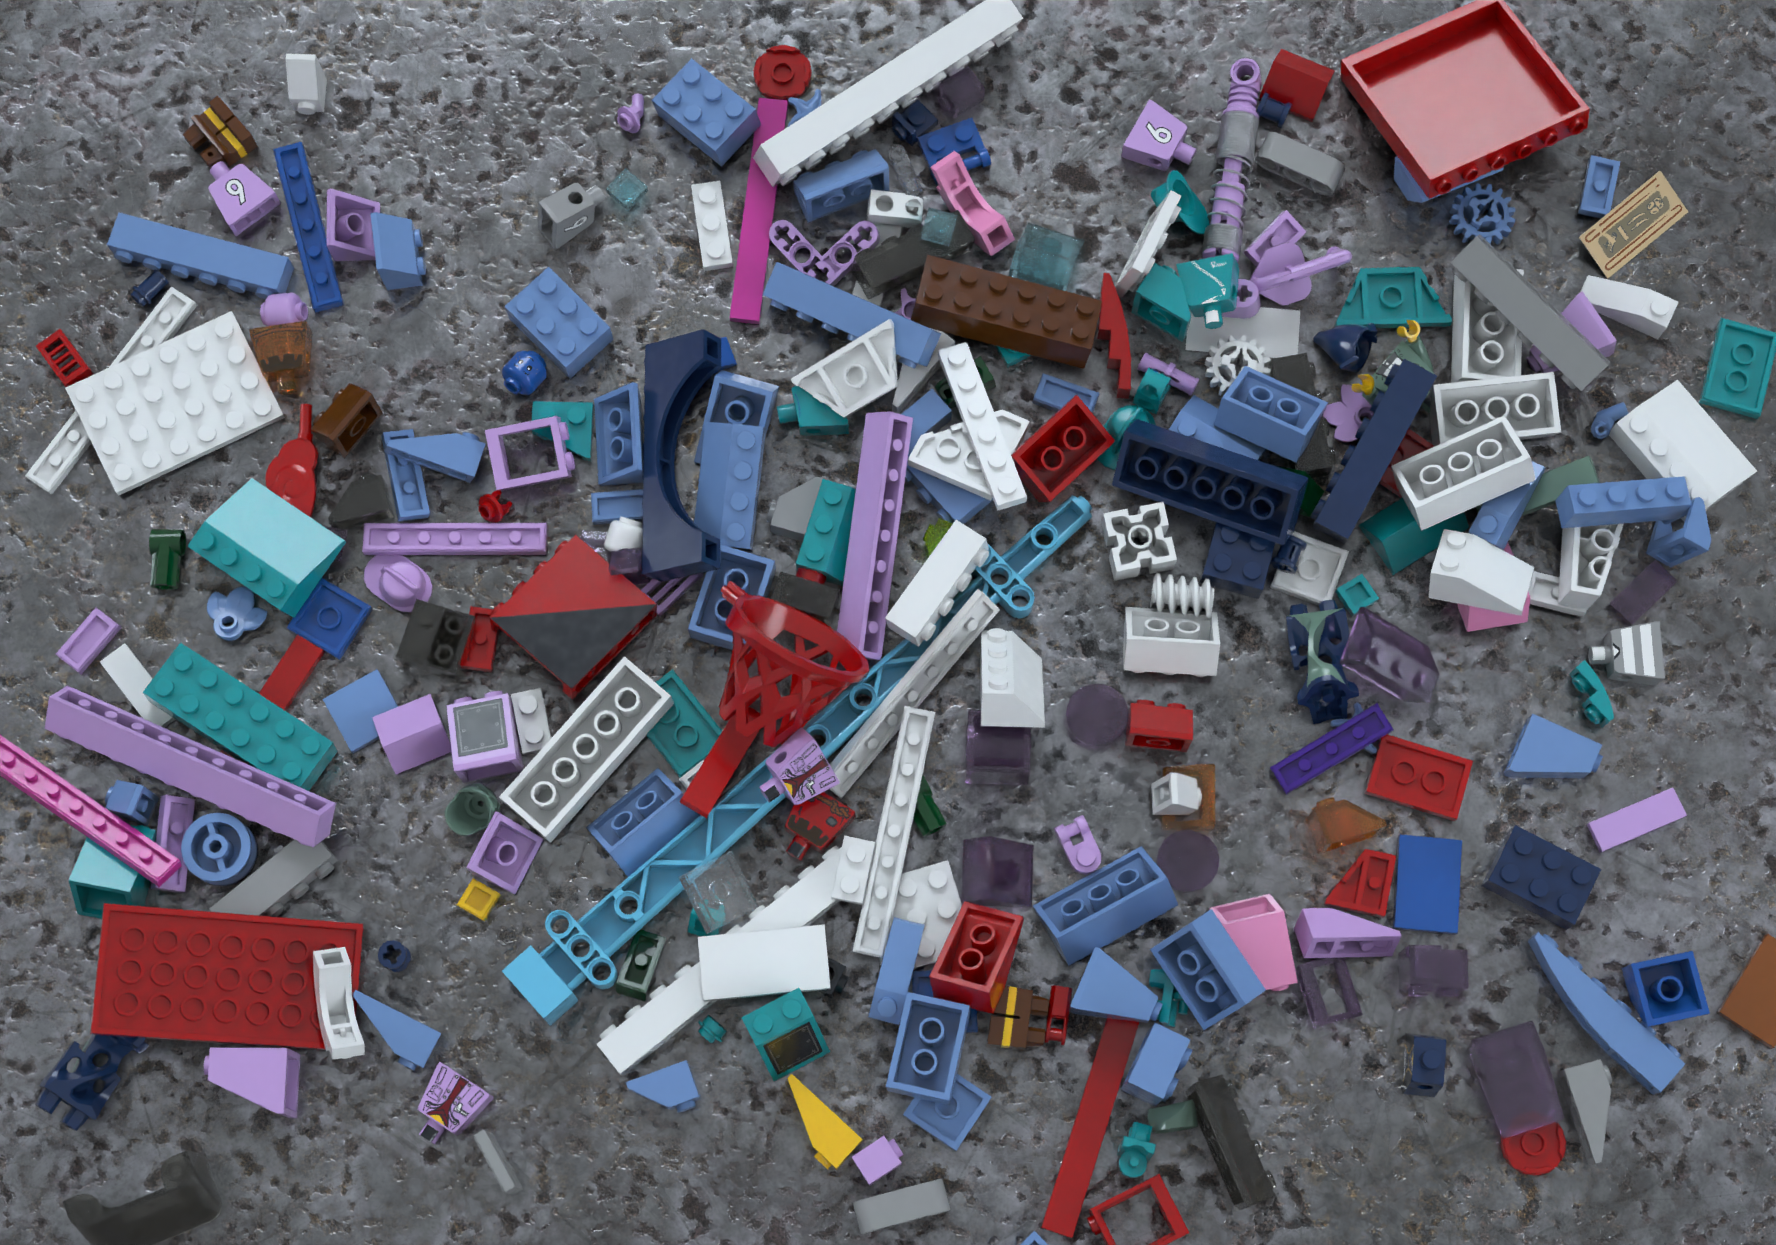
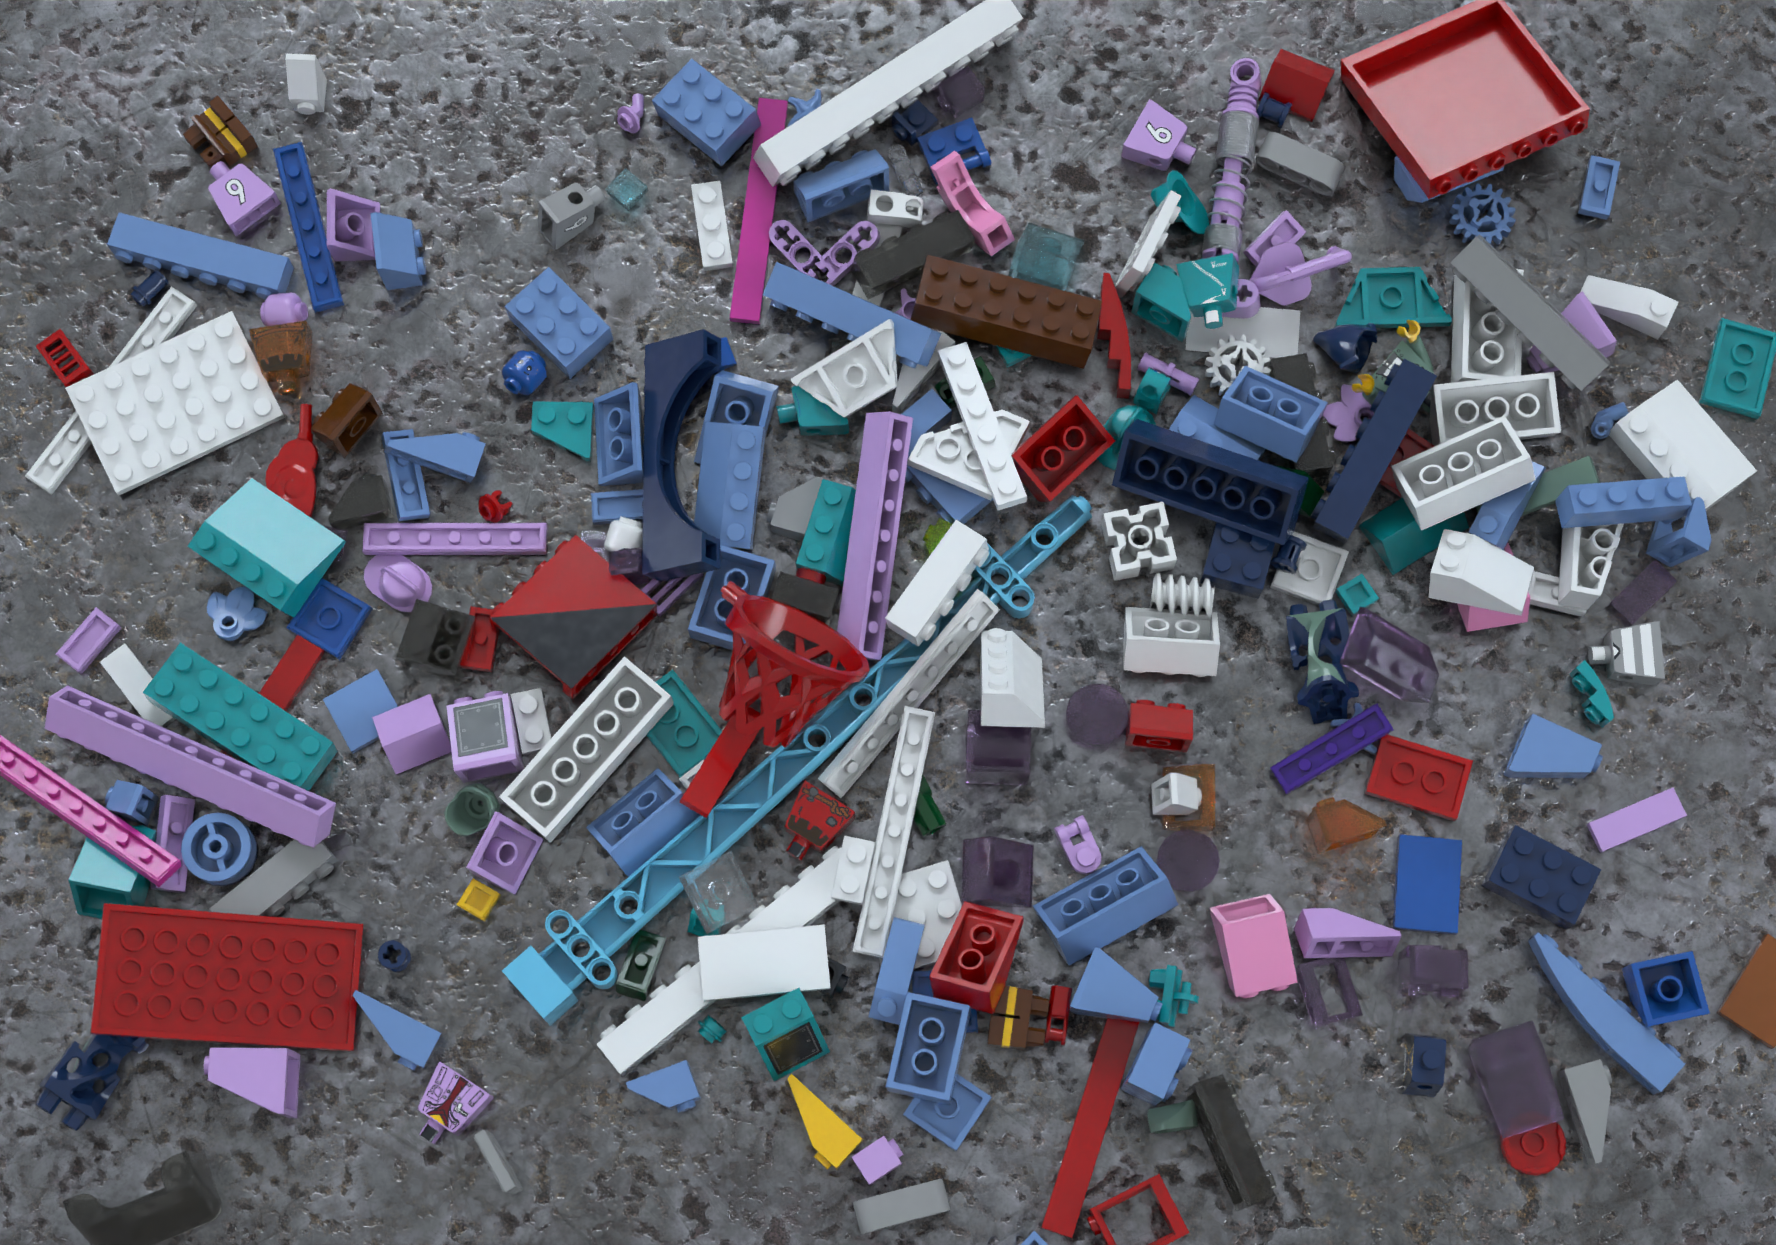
(166, 550): dark green piece -> none
(335, 1003): white arch -> none
(499, 458): lavender window -> none
(782, 73): red tile -> none
(798, 770): lavender torso -> none
(938, 226): clear light blue plate -> none
(1055, 393): medium blue tile -> none
(1135, 1150): teal hips -> none
(1208, 969): medium blue brick -> none
(1365, 885): red wing -> none
(1633, 224): sticker -> none

